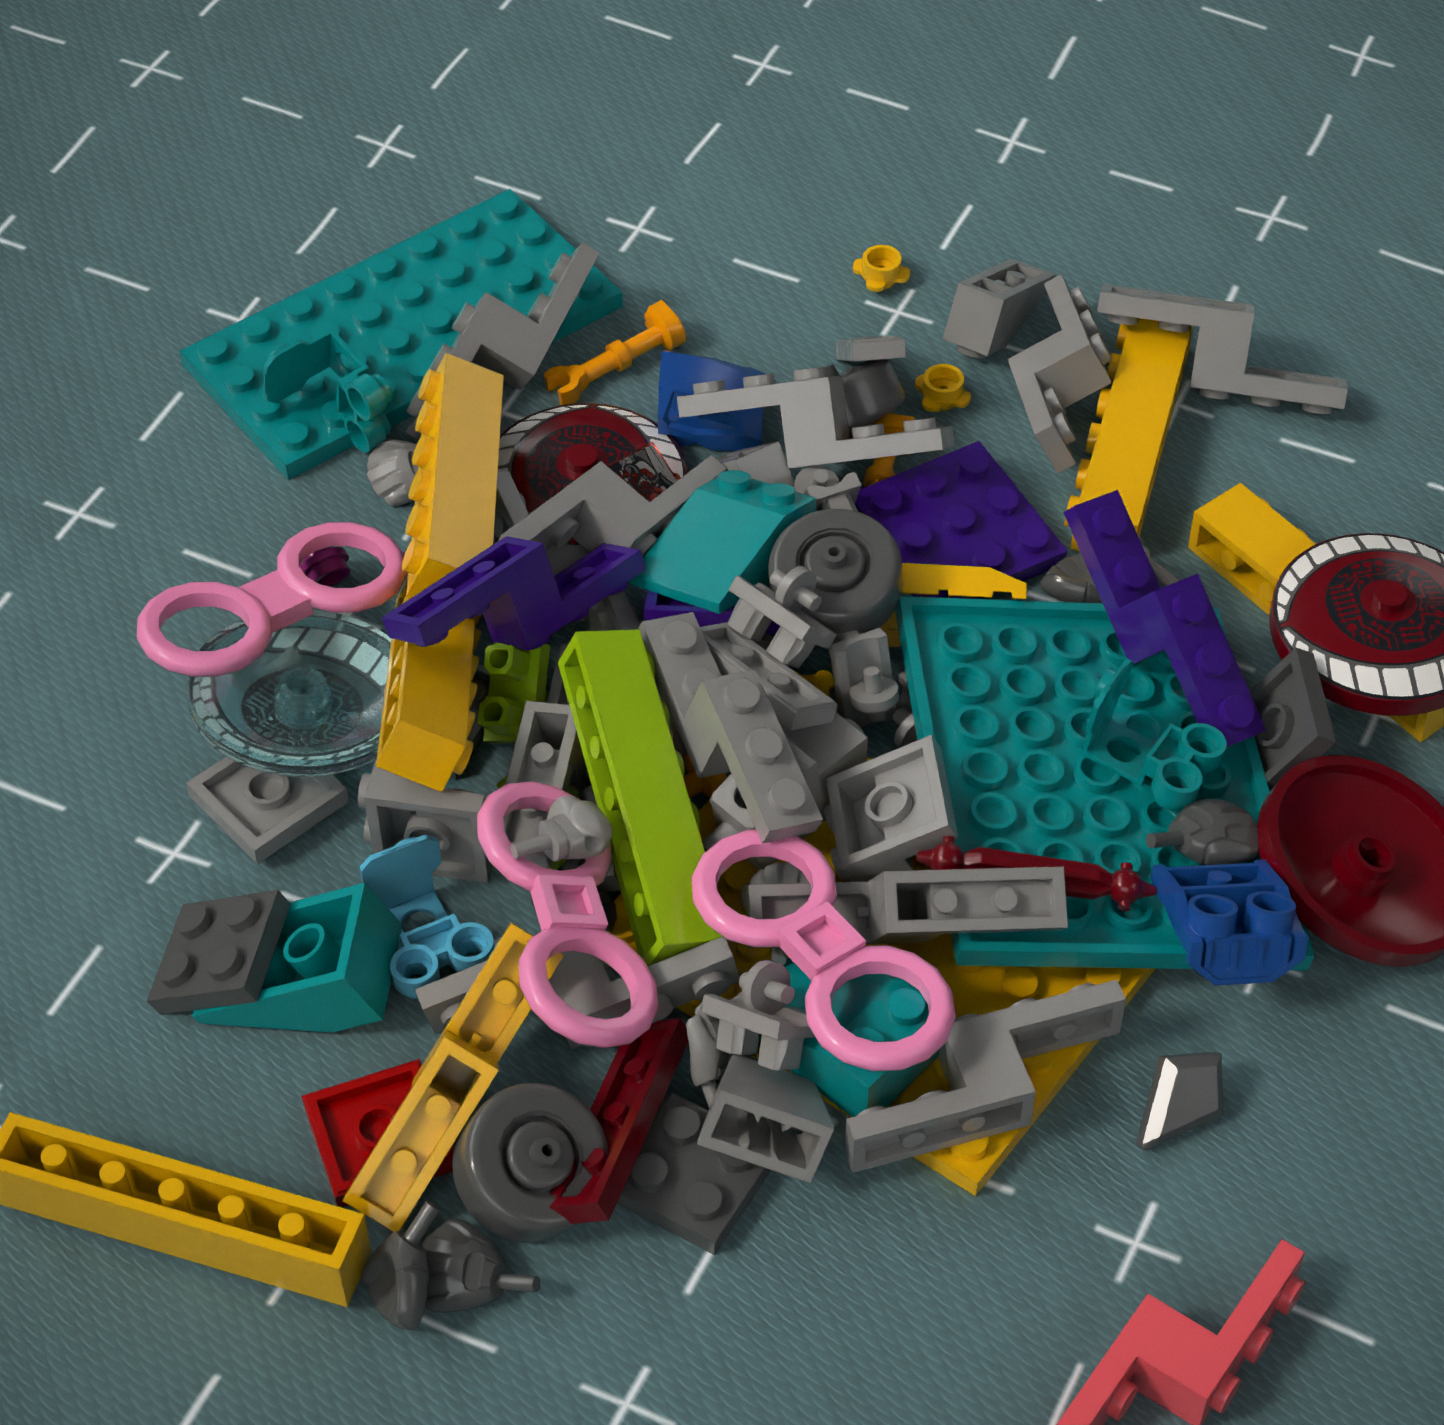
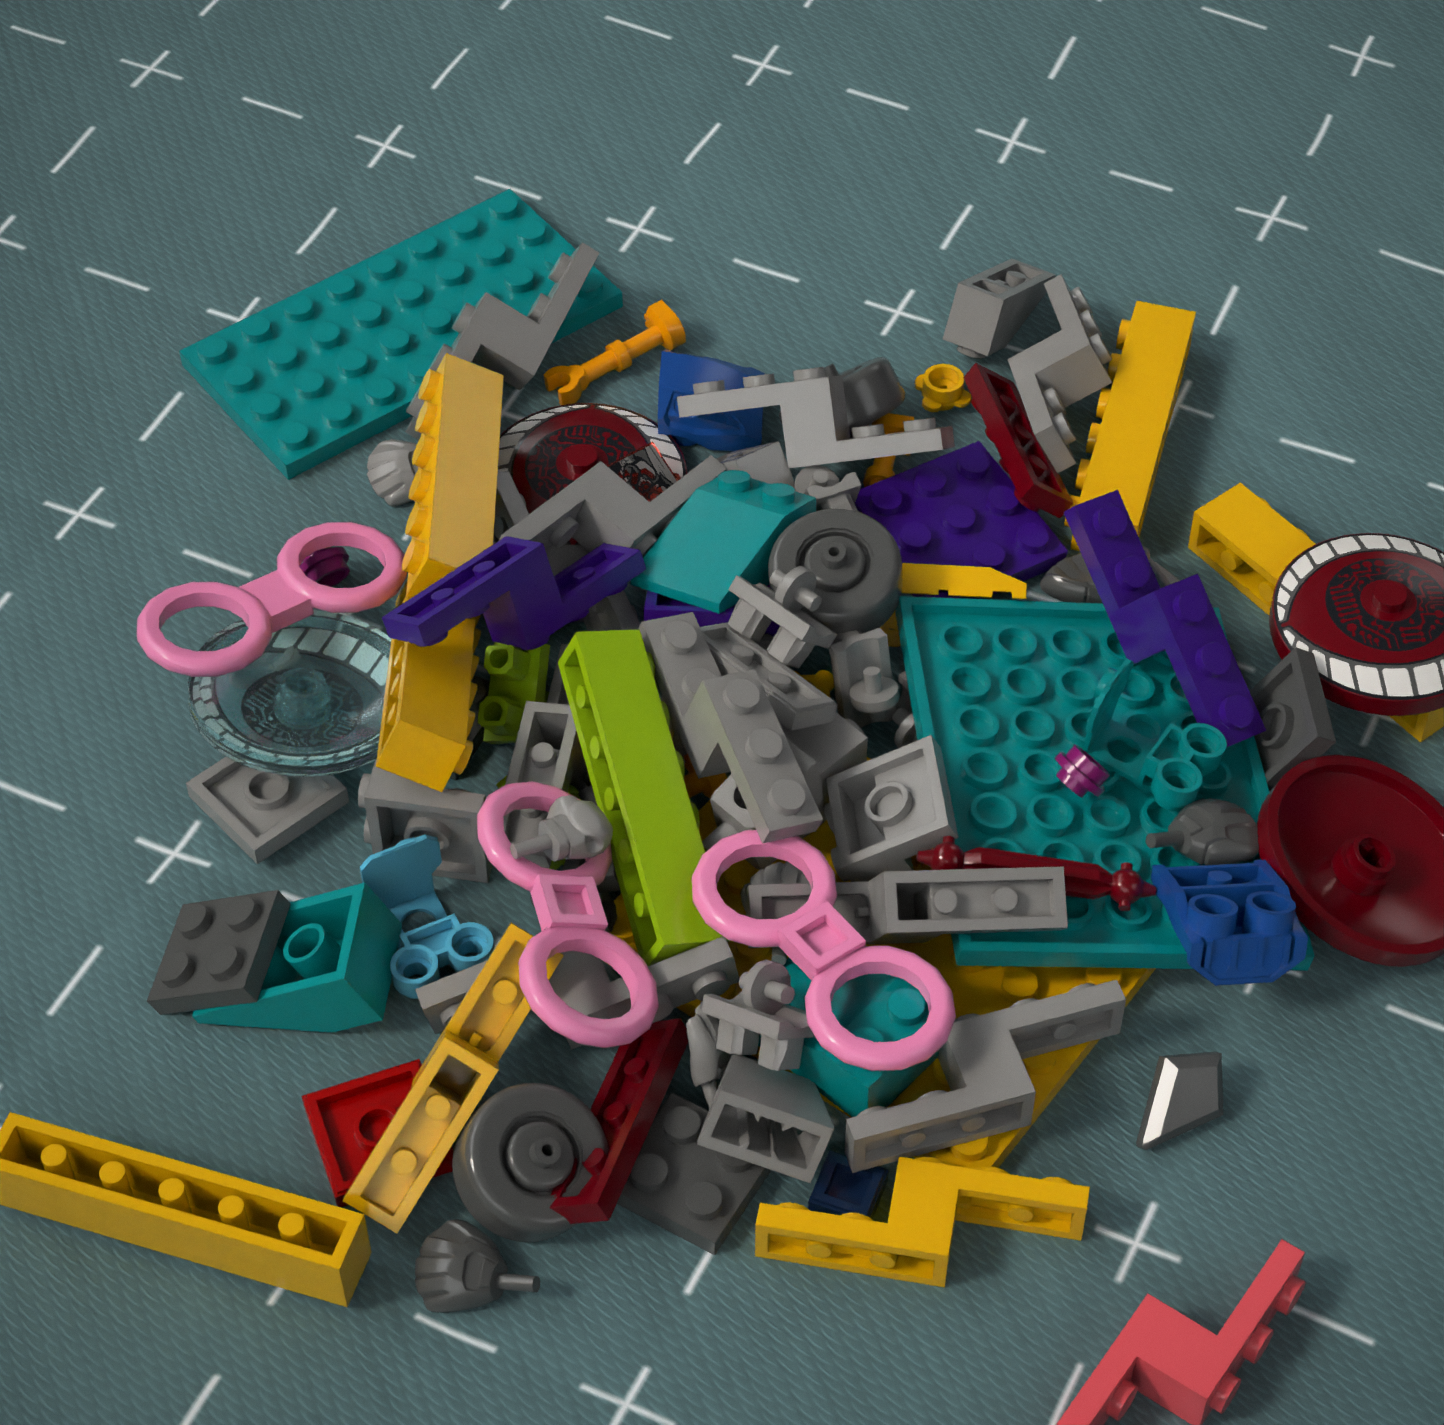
(359, 395): teal piece -> none
(400, 1272): dark grey piece -> none
(843, 1192): none -> dark blue tile
(870, 348): light grey tile -> none
(881, 268): yellow plate -> none
(921, 1220): none -> yellow bracket
(1020, 452): none -> dark red plate
(1081, 772): none -> magenta plate
(1223, 348): light grey bracket -> none

